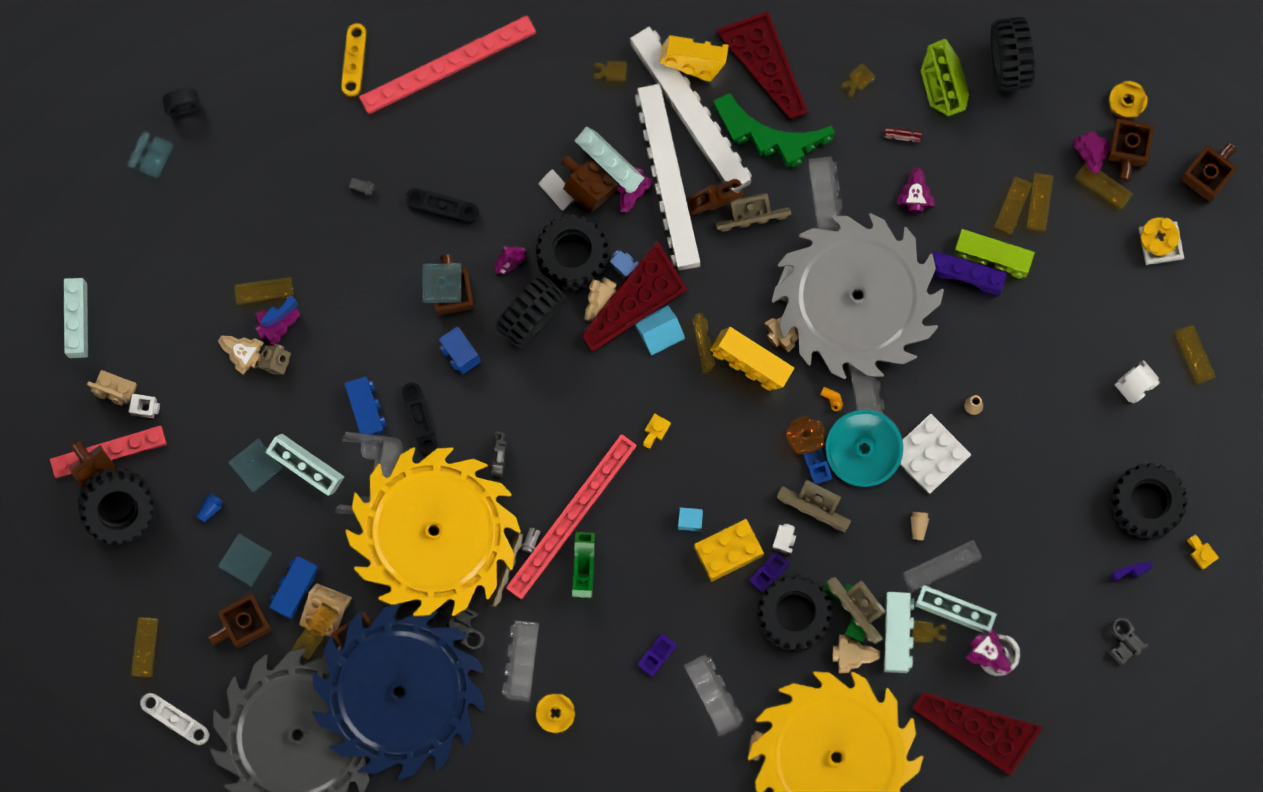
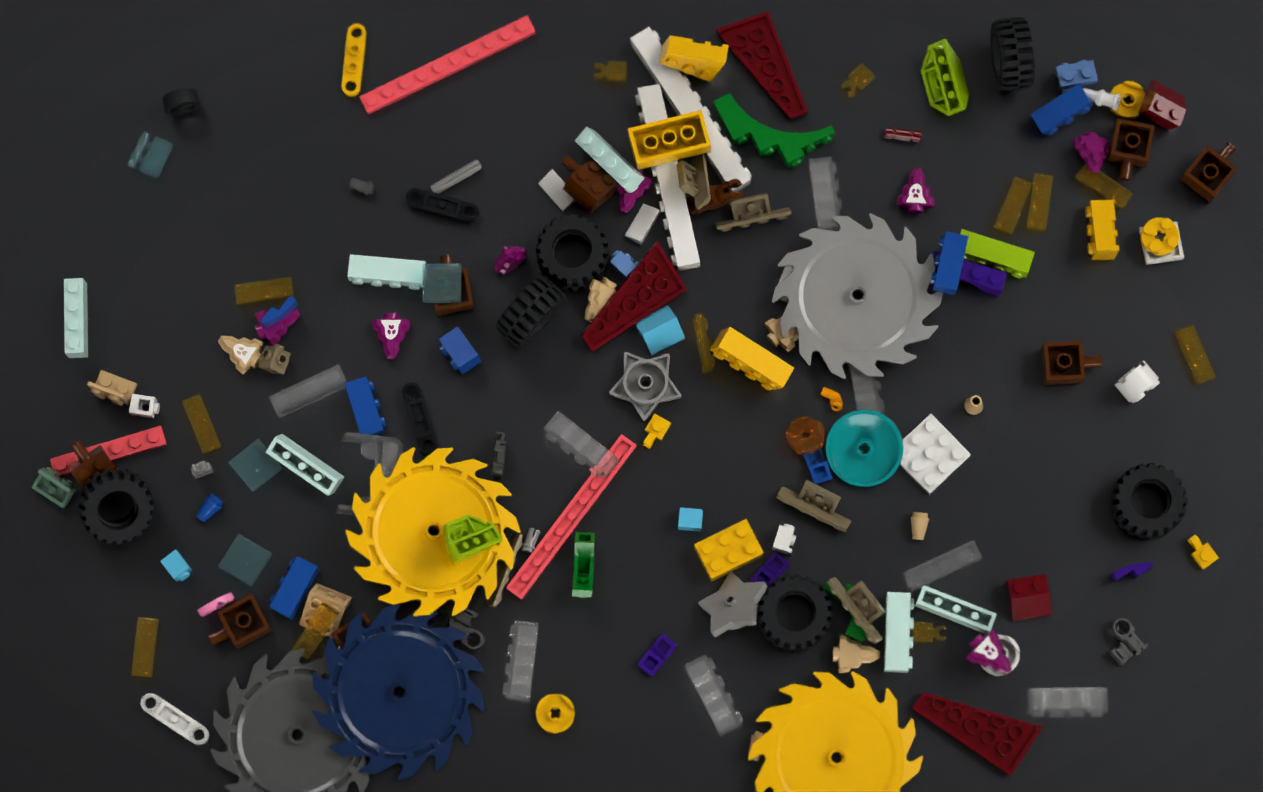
(54, 487): none -> sand green bracket
(176, 566): none -> medium azure brick
(201, 424): none -> clear yellow plate
(201, 469): none -> light grey plate
(215, 604): none -> bright pink tile
(308, 391): none -> clear brick
(386, 271): none -> light aqua brick
(391, 332): none -> magenta rock
(456, 177): none -> light grey axle
(469, 537): none -> lime wedge
(581, 445): none -> clear brick
(641, 370): none -> light grey plate
(642, 223): none -> white slope
(669, 140): none -> yellow brick
(694, 180): none -> dark tan bracket
(733, 604): none -> light grey plate
(949, 262): none -> blue brick
(1028, 597): none -> dark red slope
(1062, 110): none -> blue brick
(1065, 362): none -> reddish brown brick
(1067, 701): none -> clear brick
(1077, 73): none -> medium blue bracket
(1101, 230): none -> yellow wedge
(1102, 98): none -> white pin
(1163, 106): none -> dark red slope

